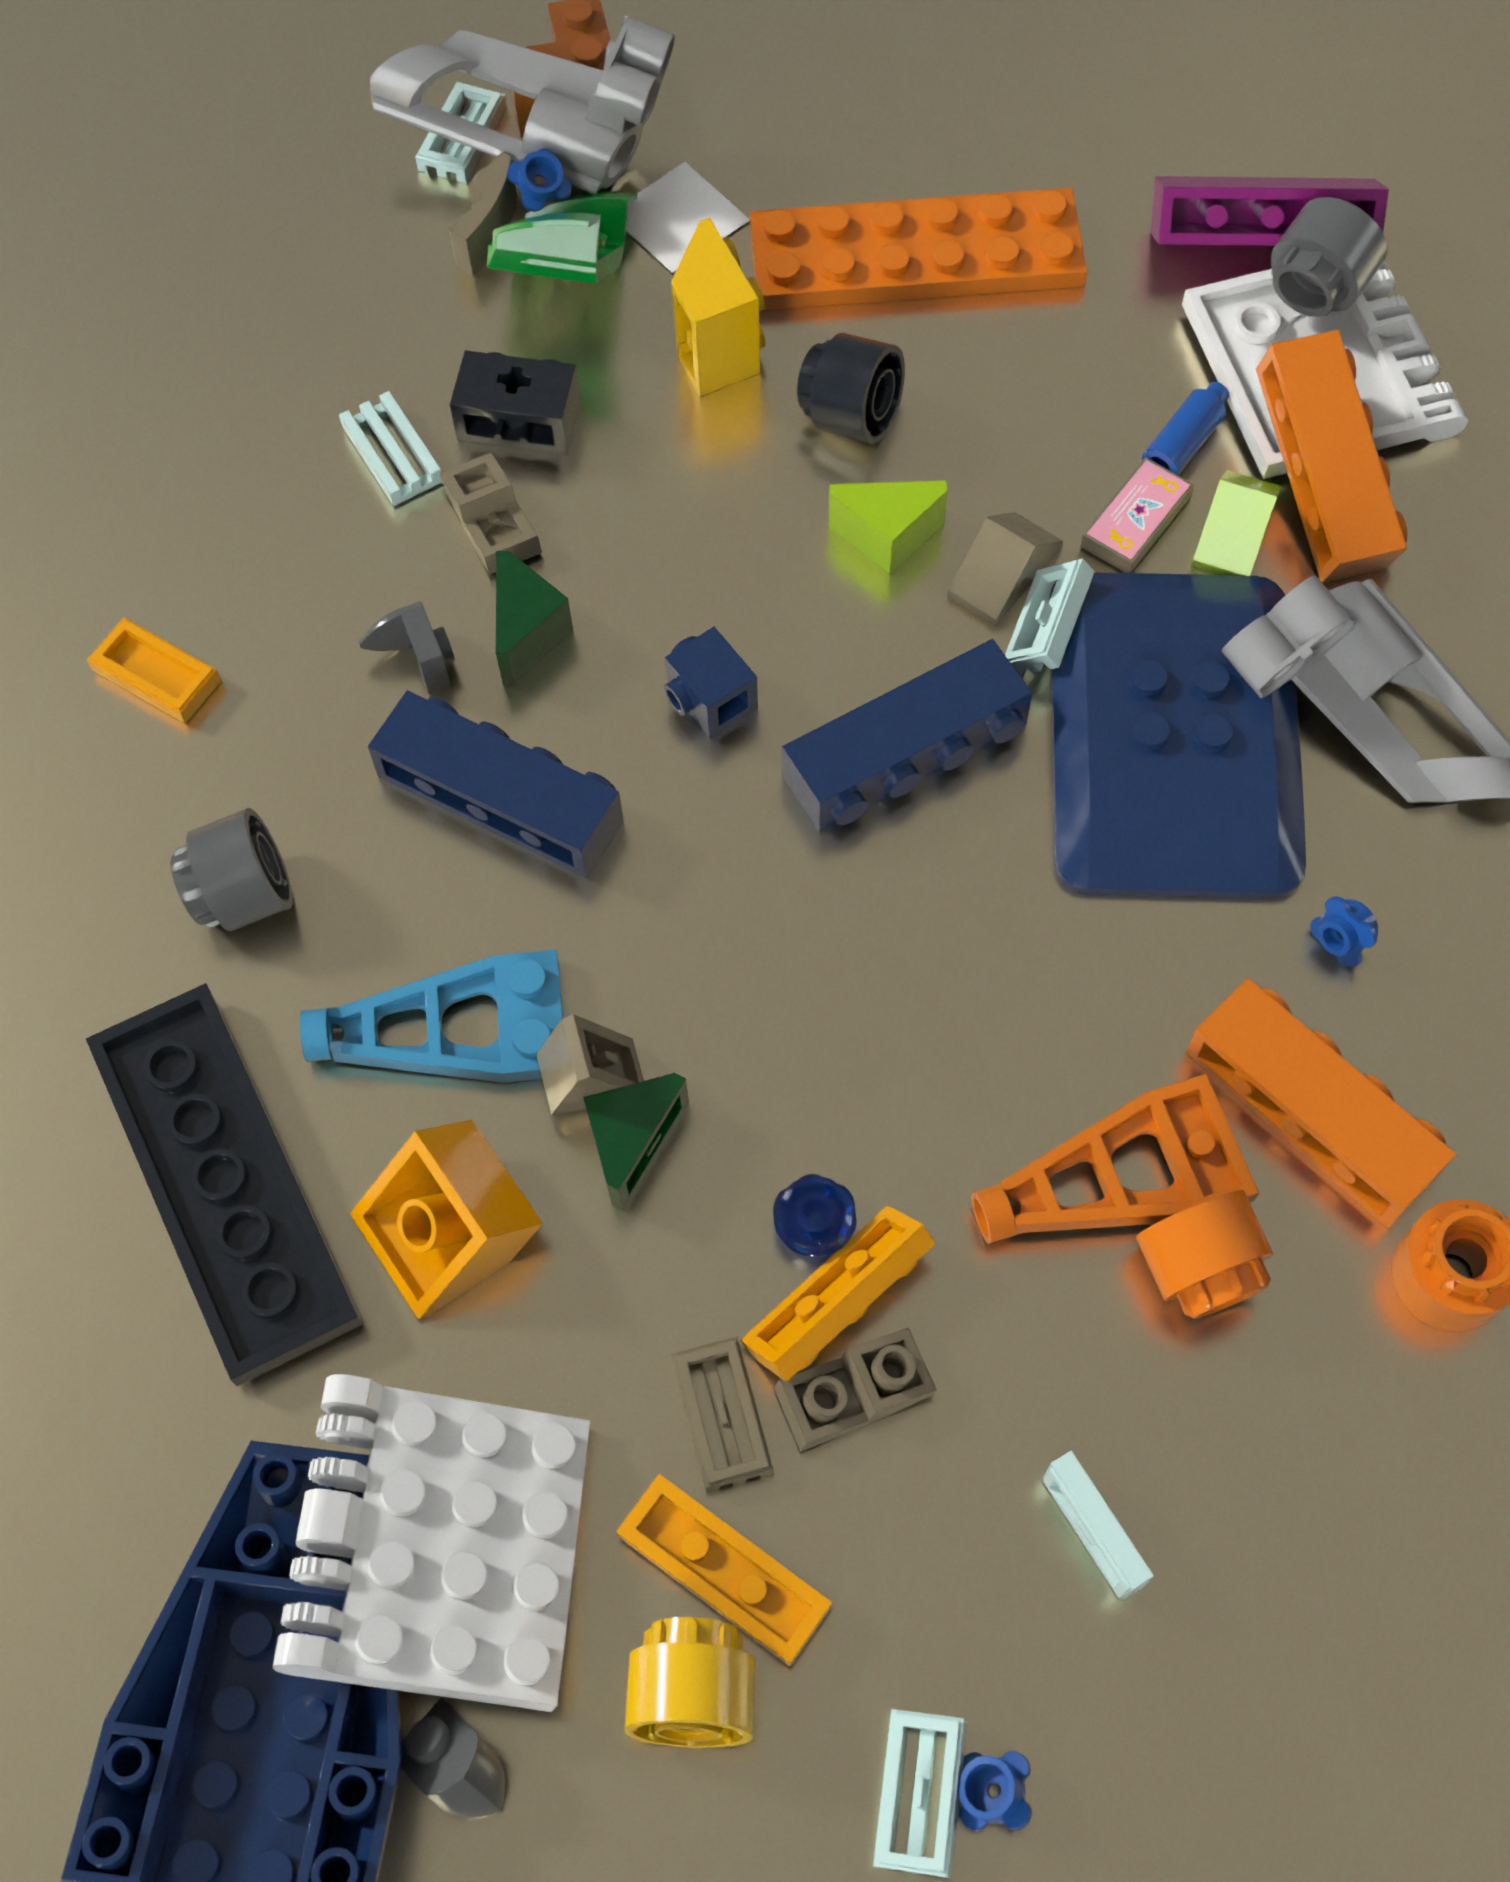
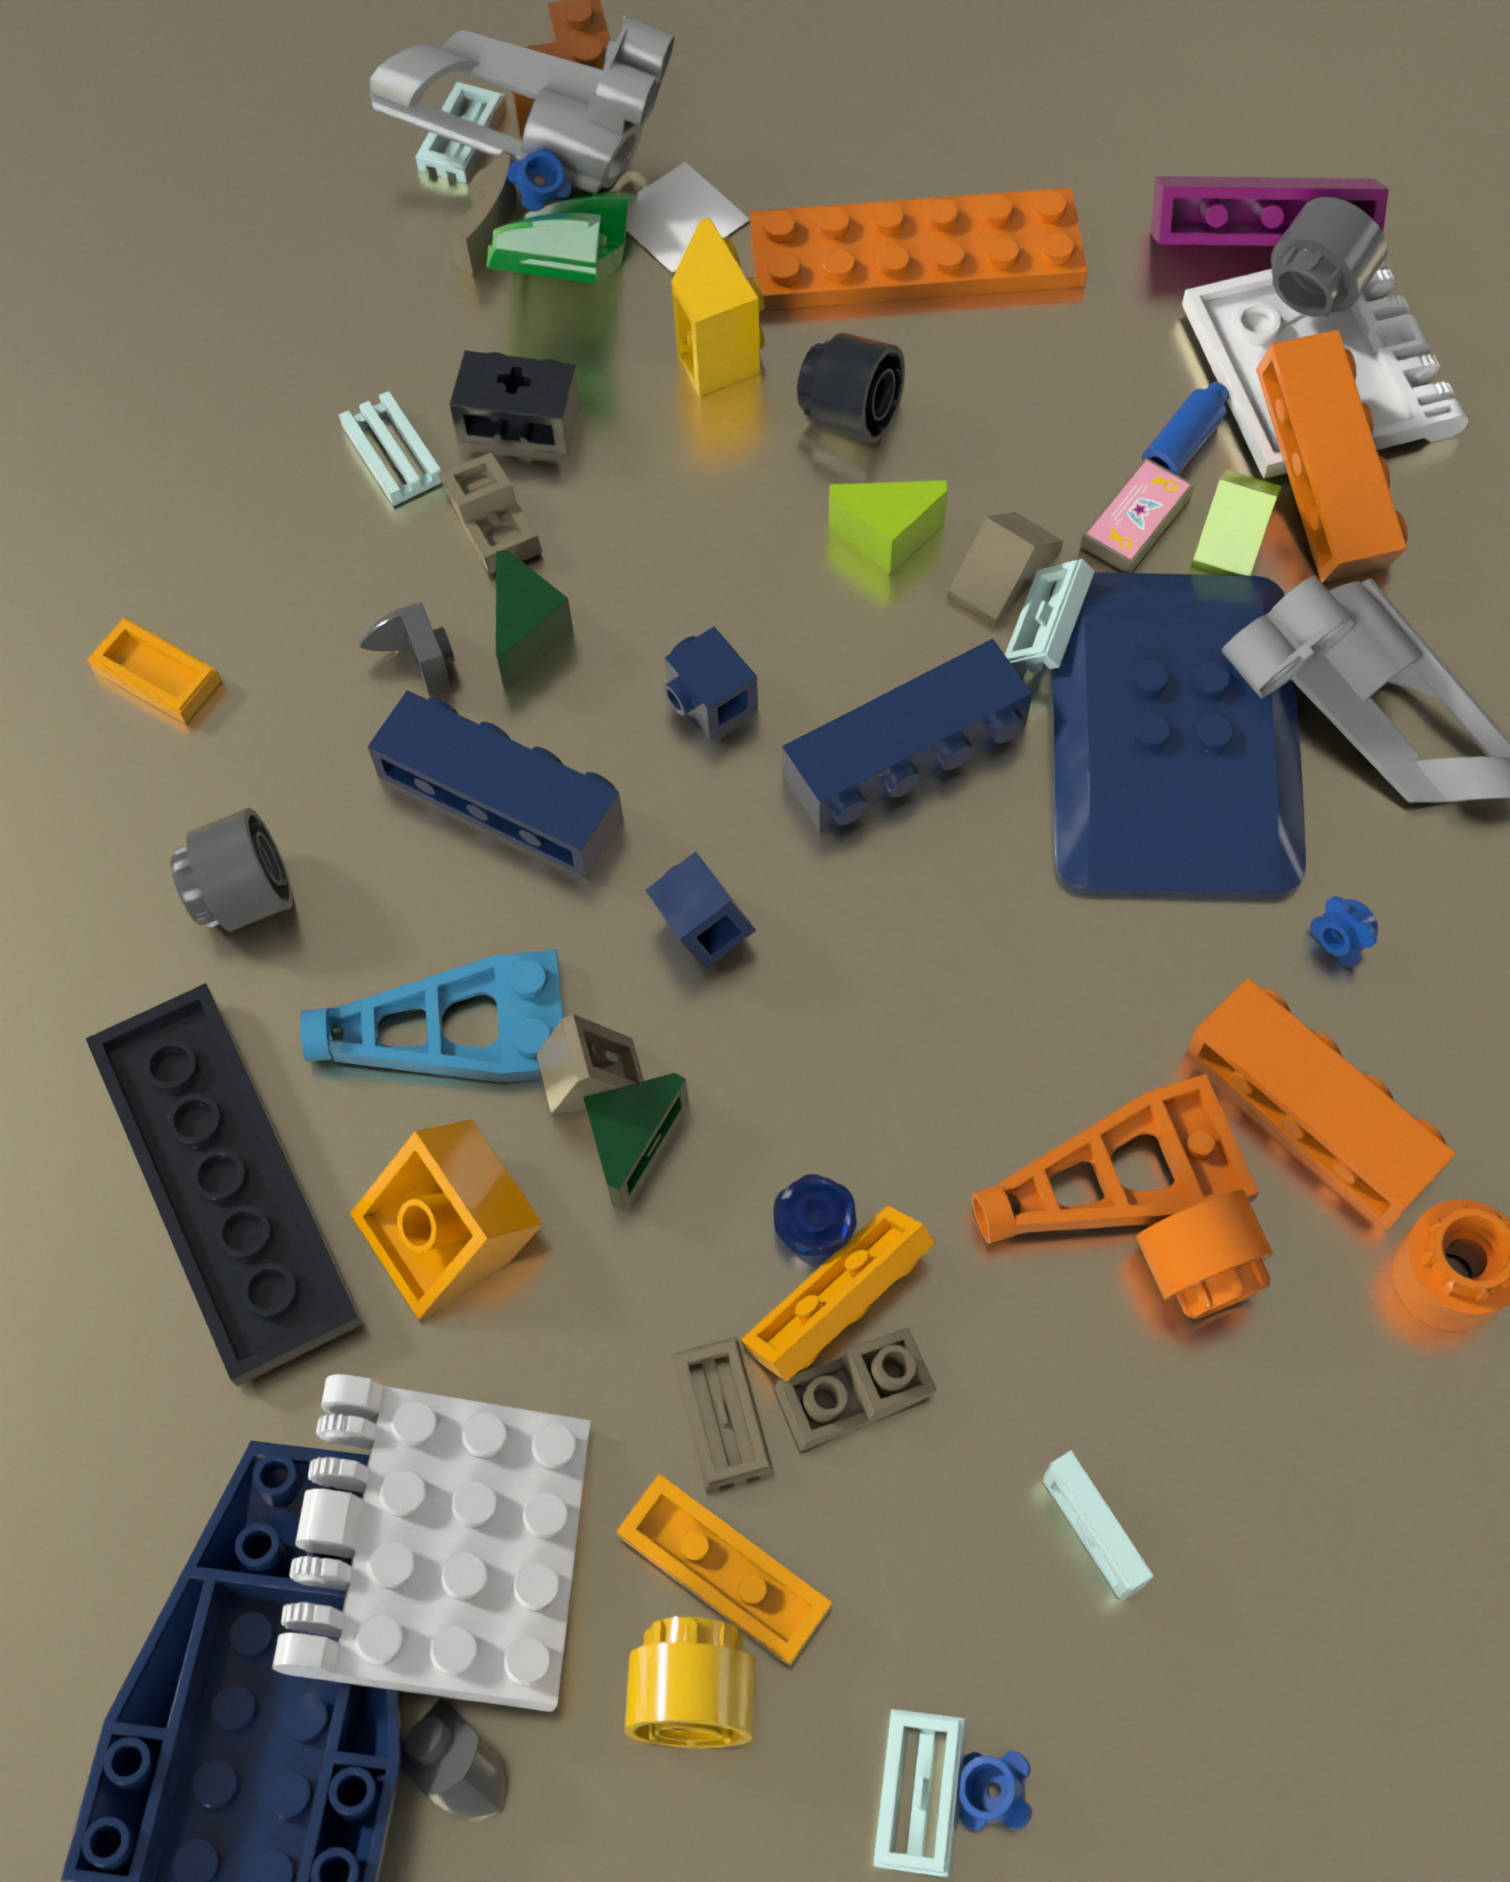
(700, 910): none -> dark blue brick

